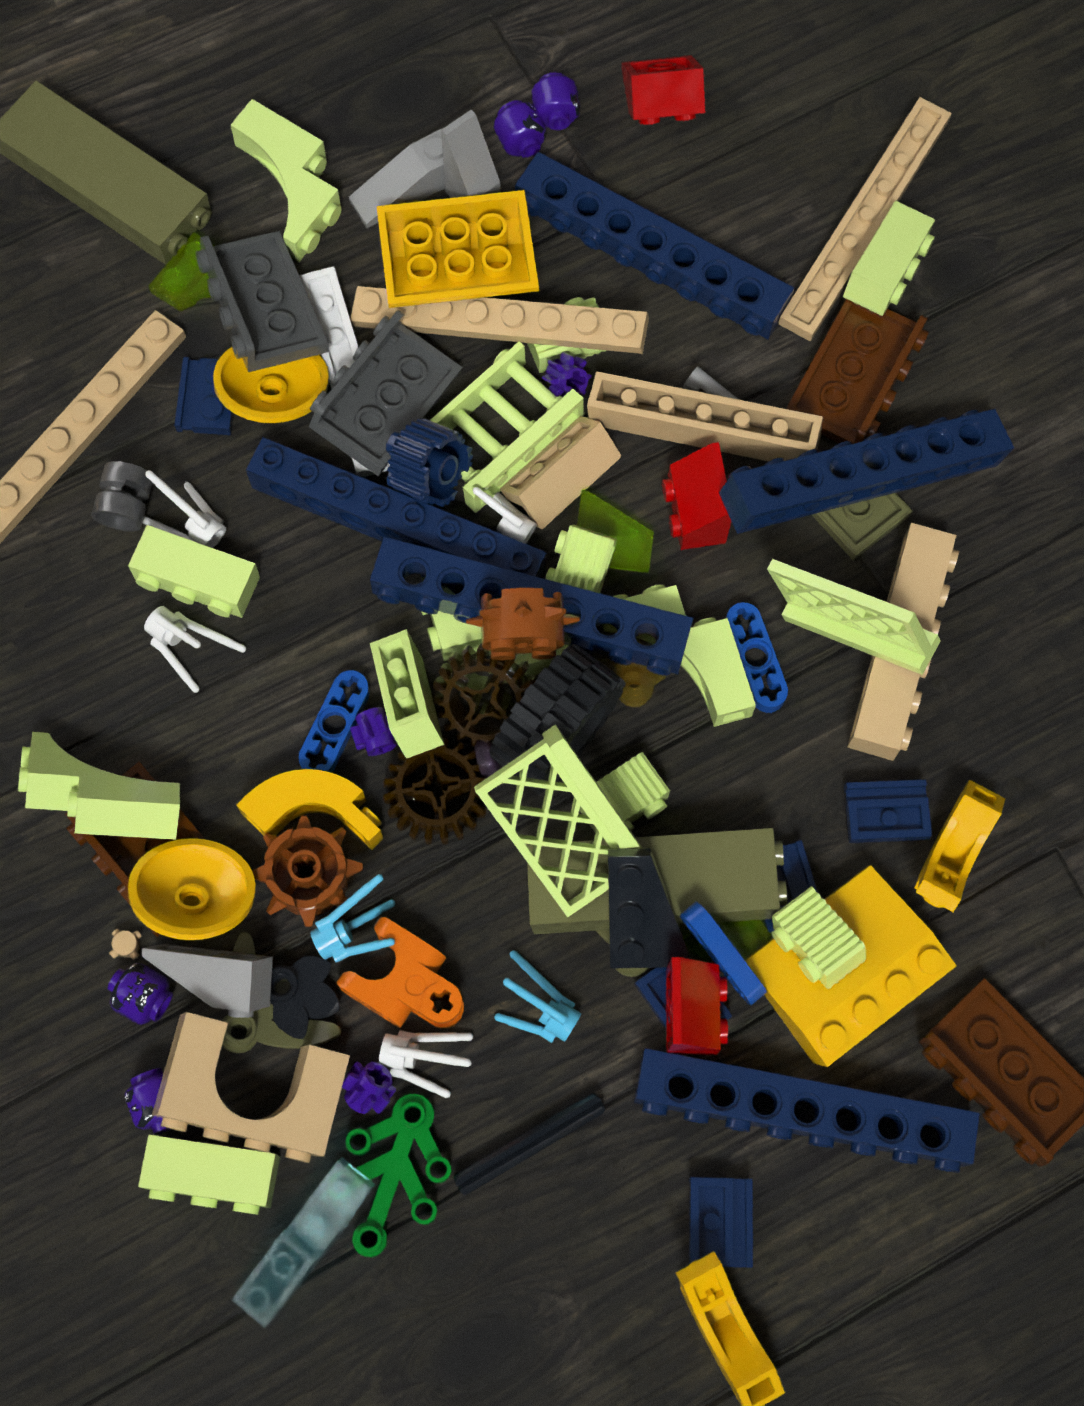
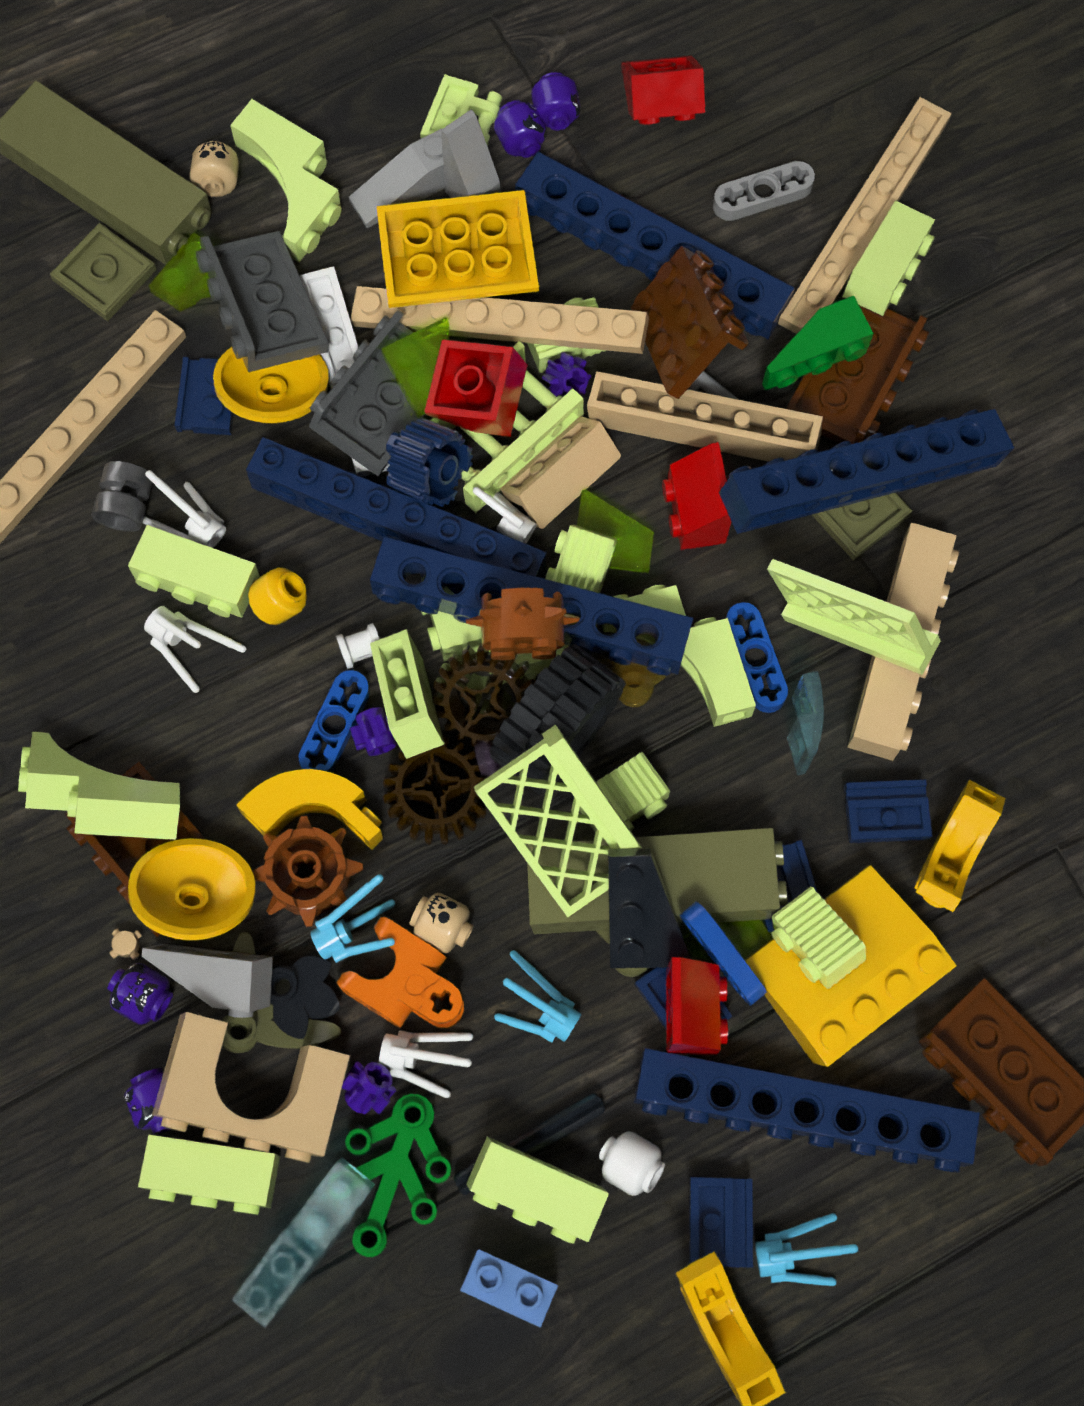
(103, 272): none -> olive tile
(214, 167): none -> tan head
(277, 596): none -> yellow head
(357, 646): none -> white bush
(414, 362): none -> clear neon green wing
(441, 922): none -> tan head
(455, 99): none -> yellowish green plate
(477, 386): none -> red slope
(509, 1288): none -> medium blue brick
(536, 1191): none -> yellowish green brick
(631, 1163): none -> white head
(687, 319): none -> reddish brown bracket
(772, 177): none -> light grey beam
(777, 1257): none -> medium azure plant
(808, 726): none -> clear light blue slope
(827, 338): none -> green slope

